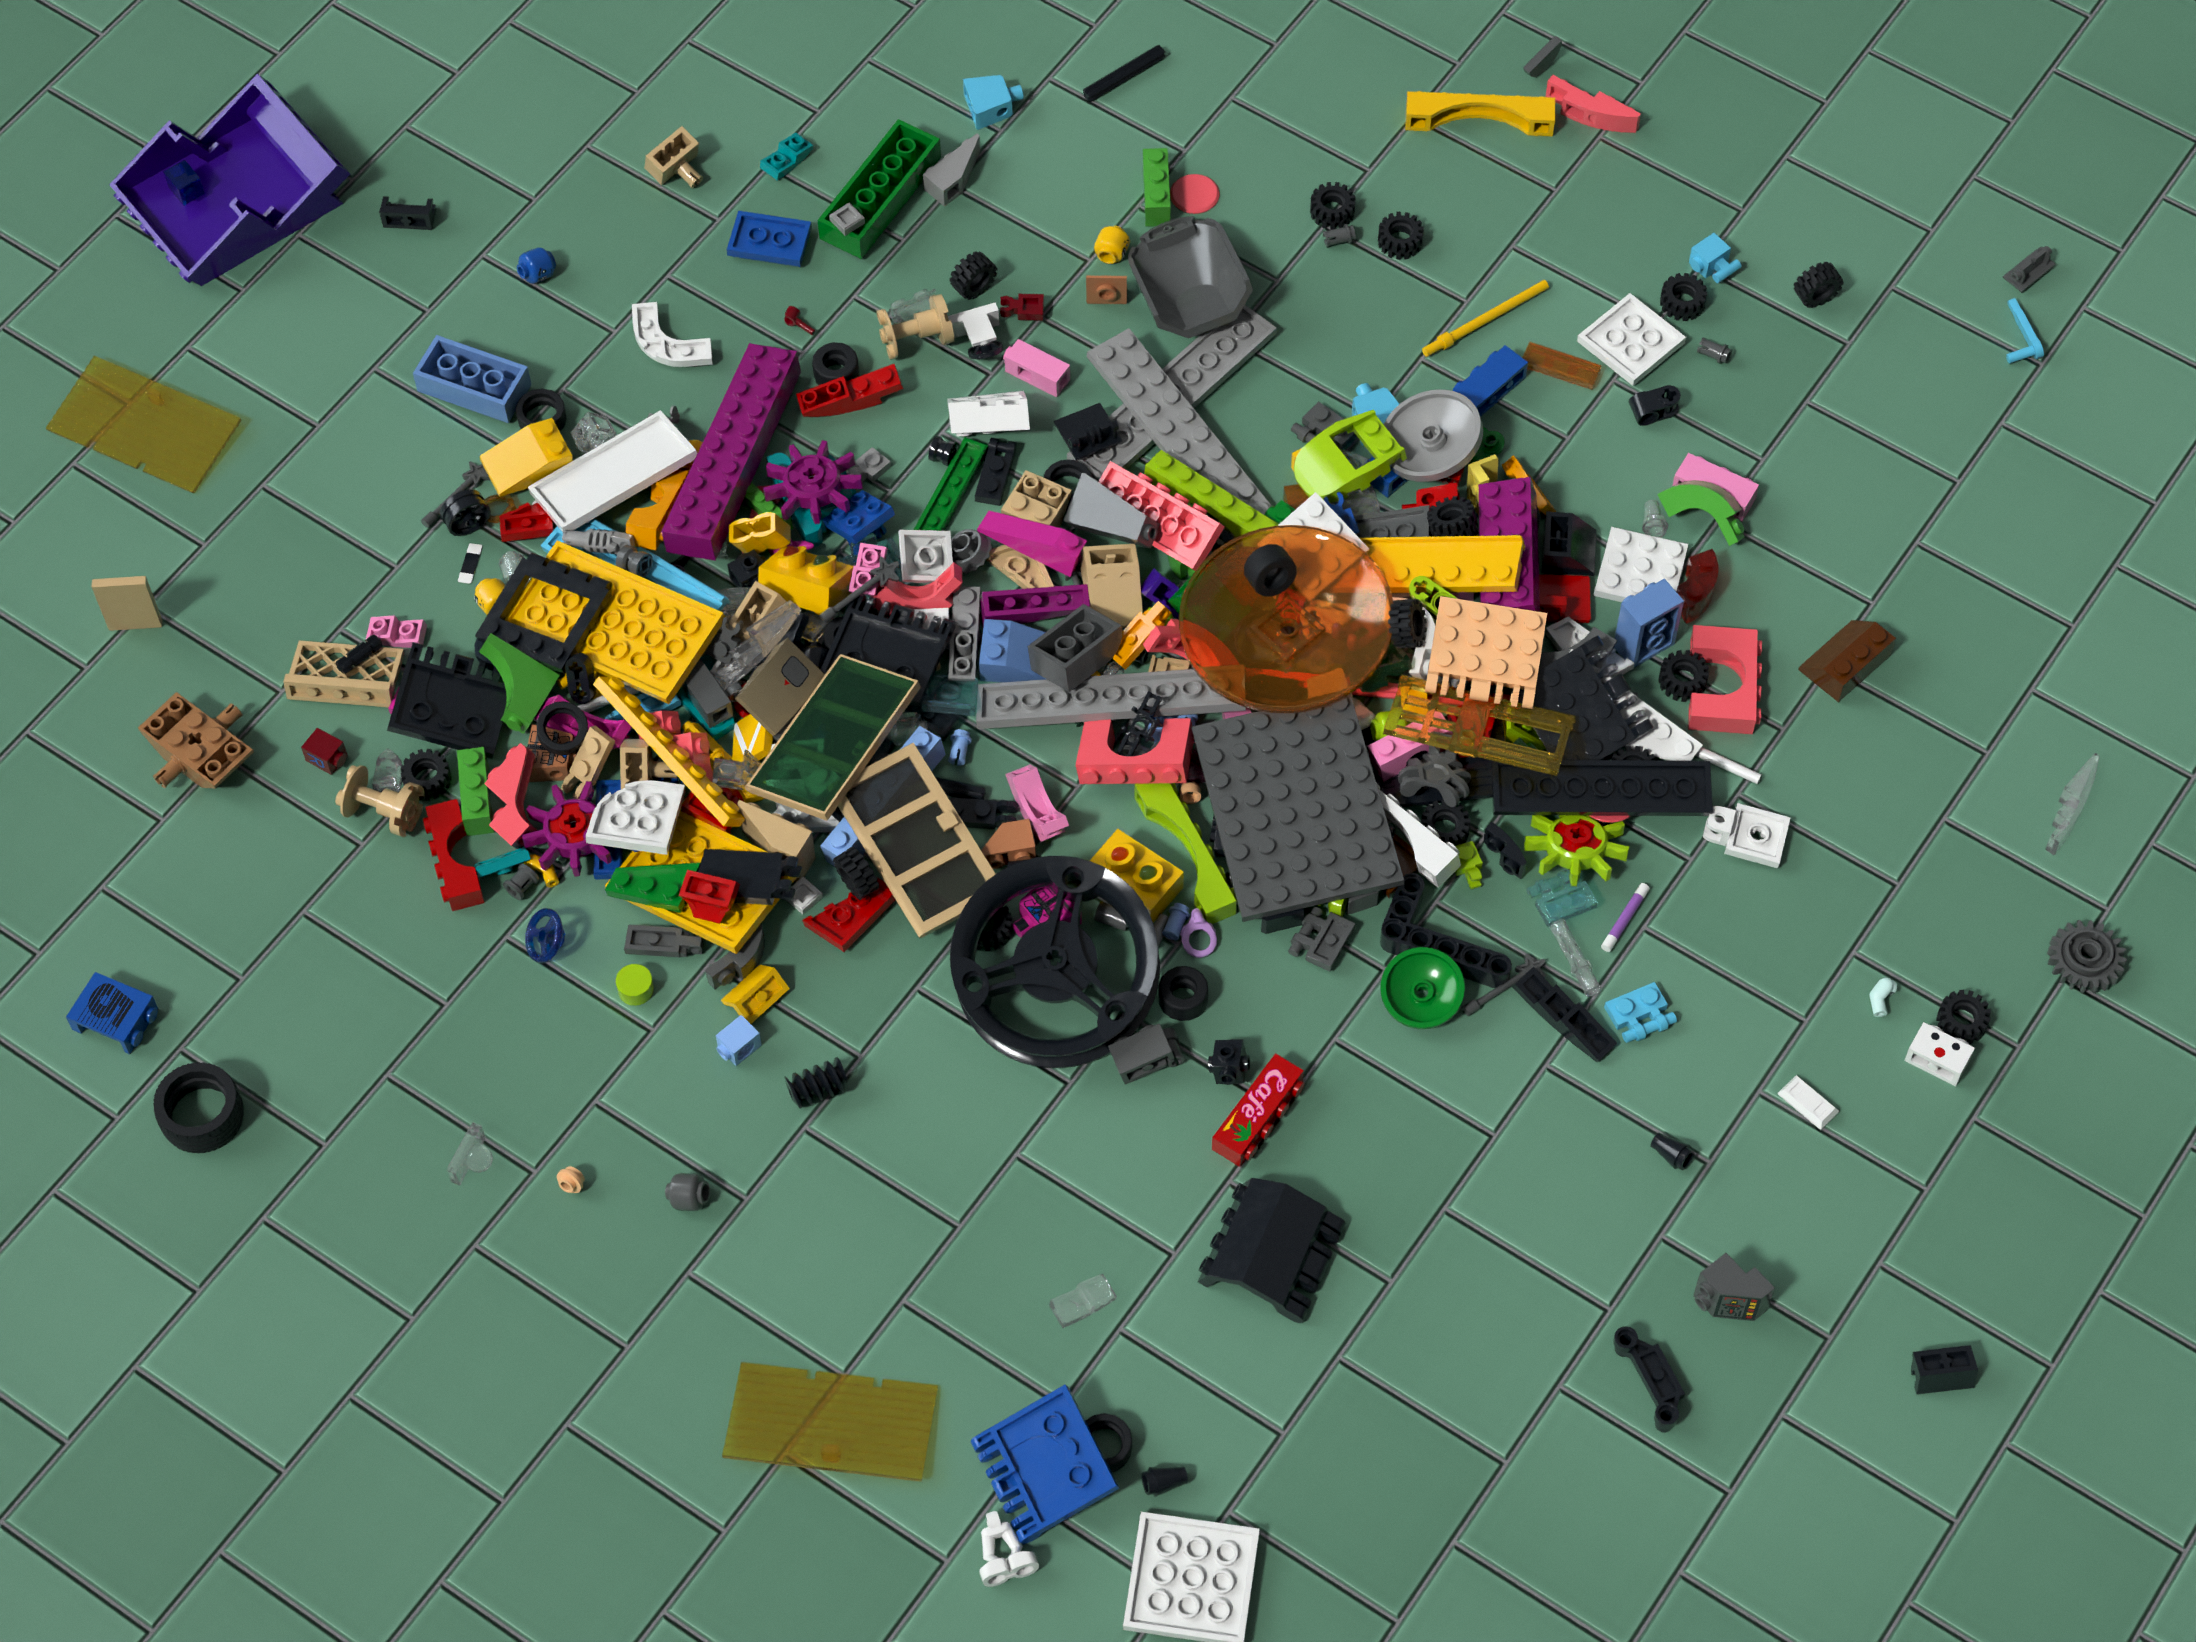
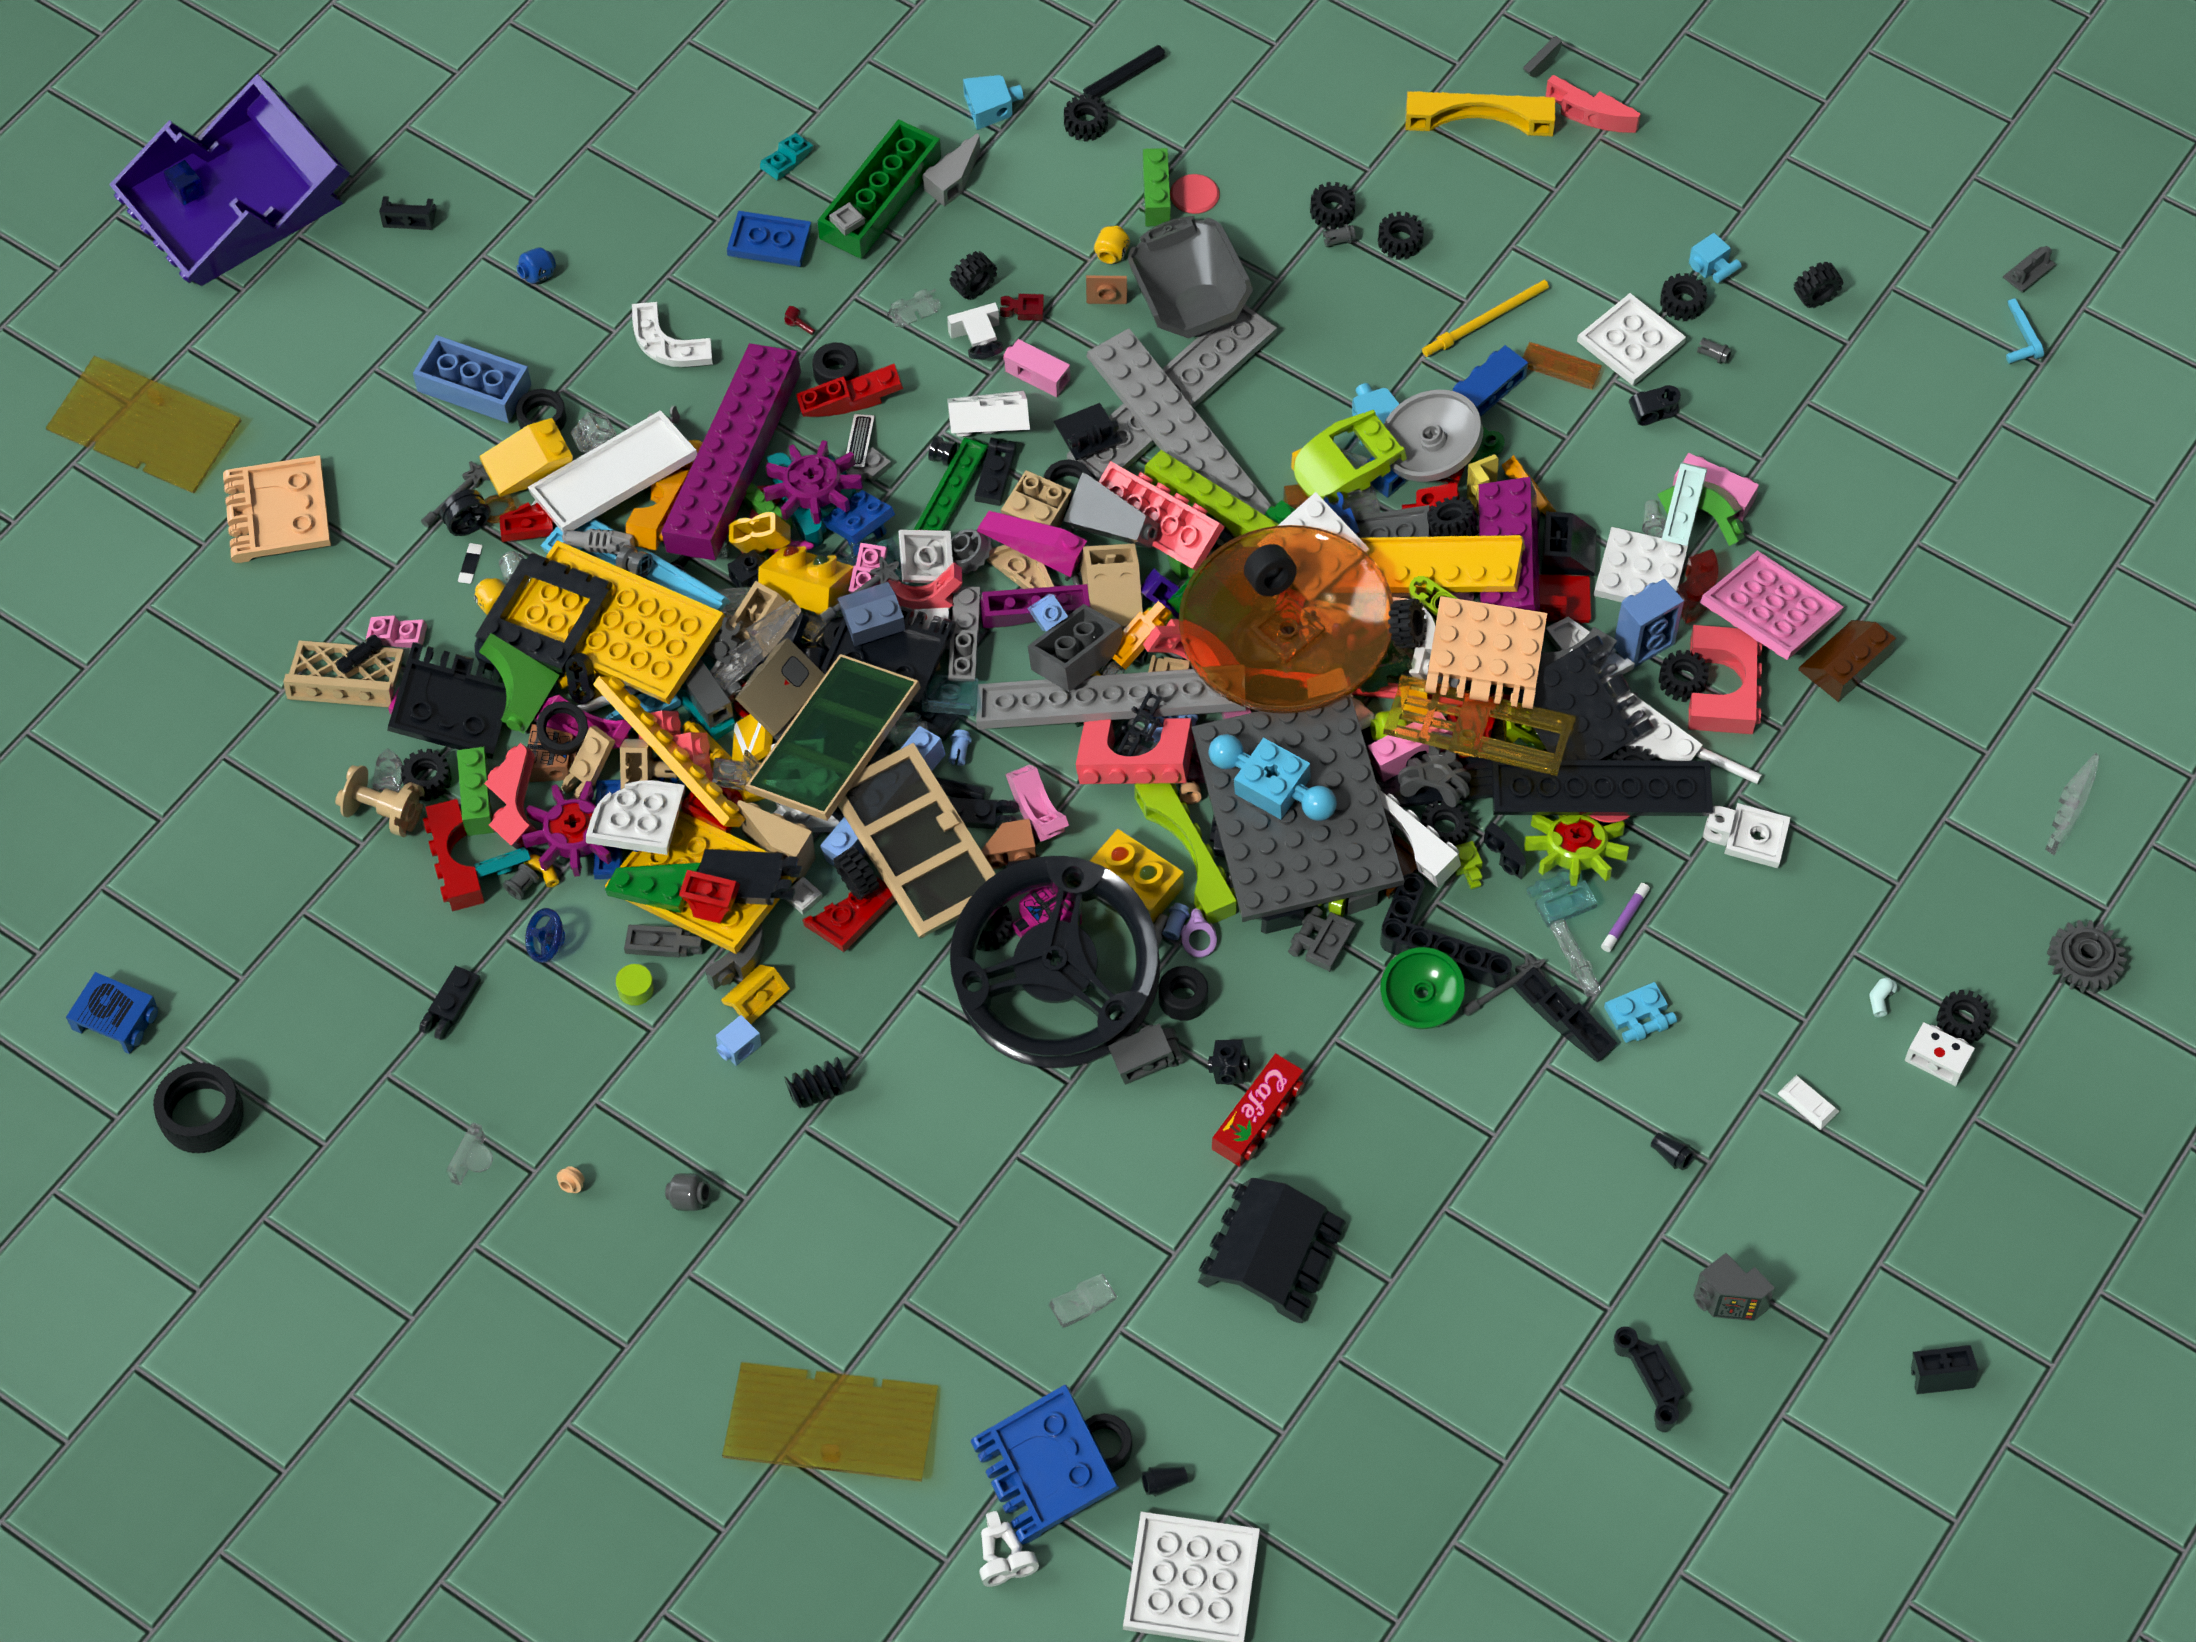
(127, 603): tan tile -> none
(194, 742): medium nougat slope -> none
(279, 510): none -> light nougat hinge
(324, 751): dark red brick -> none
(450, 1001): none -> black hinge
(673, 158): tan brick -> none
(860, 437): none -> sticker
(872, 613): none -> sand blue slope
(924, 324): tan piece -> none
(1005, 652): medium blue slope -> none
(1047, 612): none -> light blue brick
(1085, 106): none -> black tyre
(1108, 915): dark grey piece -> none
(1272, 778): none -> medium azure brick
(1316, 421): dark grey plate -> none
(1684, 504): none -> light aqua plate
(1771, 605): none -> bright pink plate

